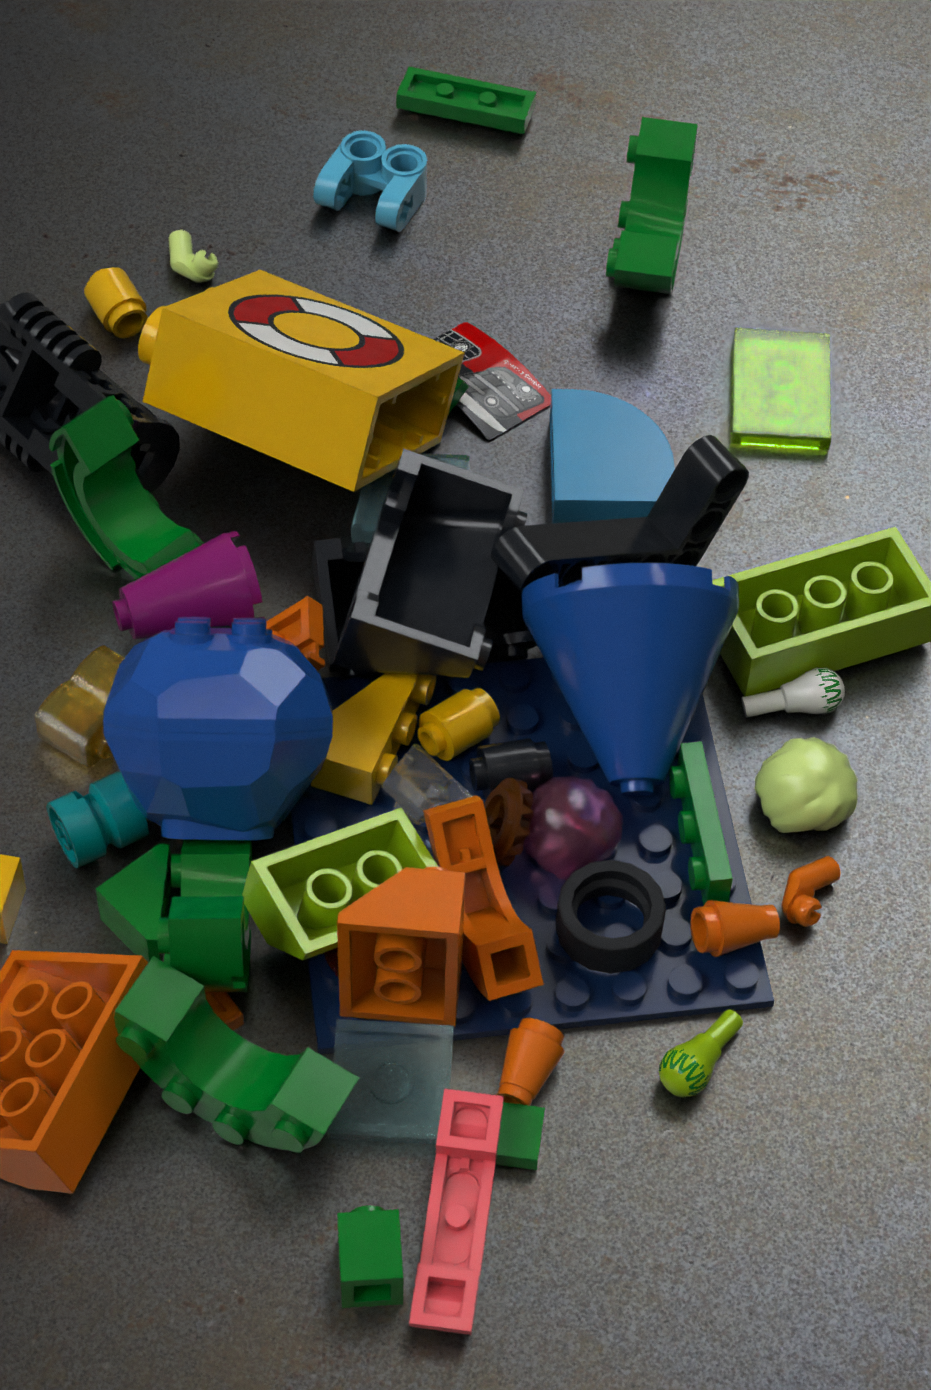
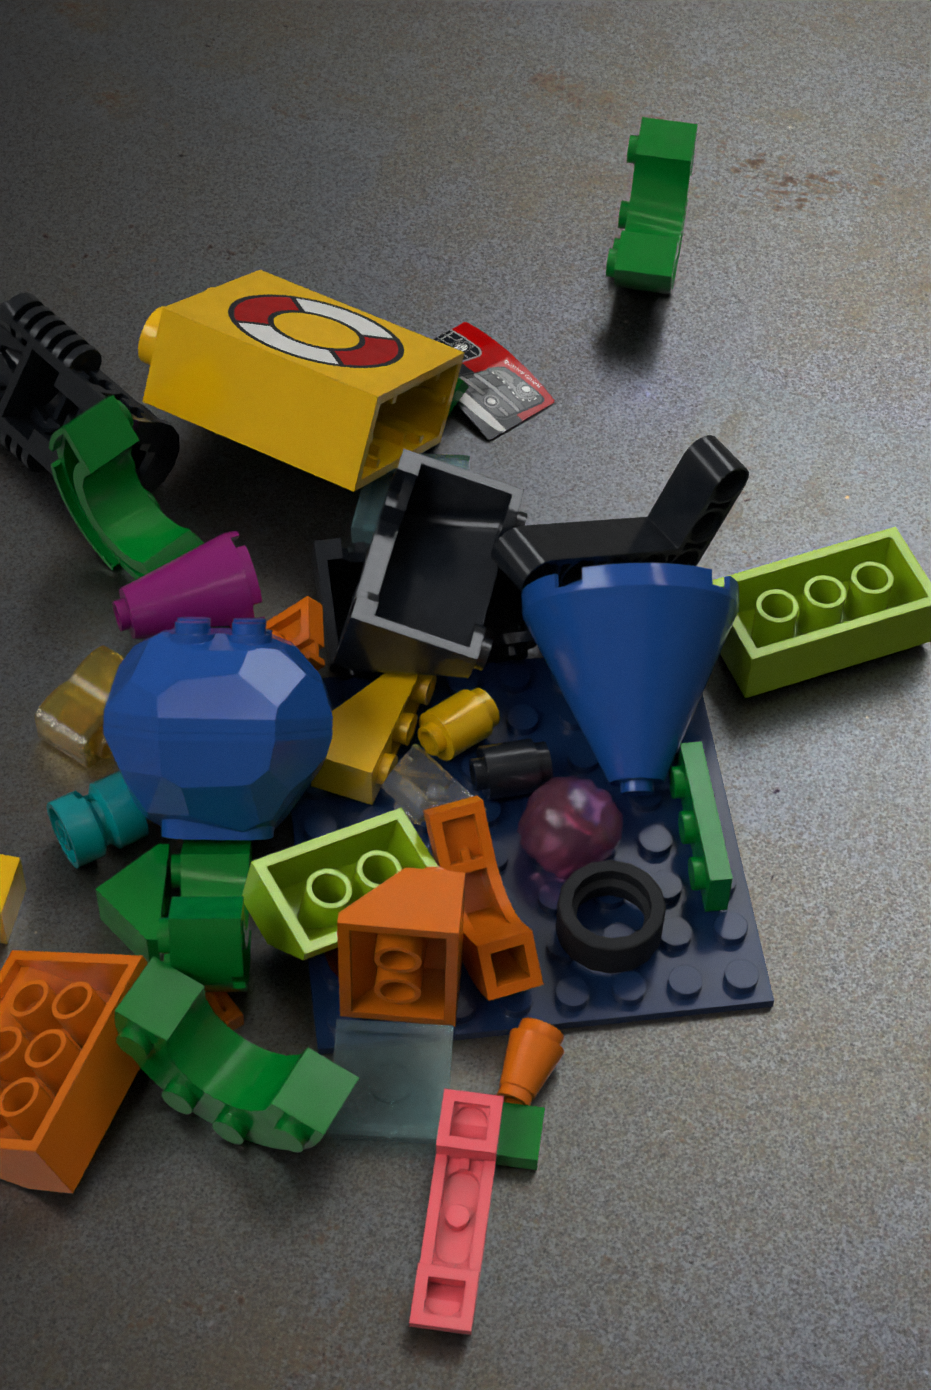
(116, 302): yellow brick -> none
(186, 263): yellowish green arm -> none
(366, 167): medium azure piece -> none
(370, 1257): green brick -> none
(466, 100): green plate -> none
(509, 818): reddish brown gear -> none
(604, 458): dark azure brick -> none
(690, 1065): lime piece -> none
(729, 926): orange cone -> none
(781, 389): clear neon green tile -> none
(801, 886): orange arm -> none
(807, 786): yellowish green hair -> none
(811, 693): white piece -> none

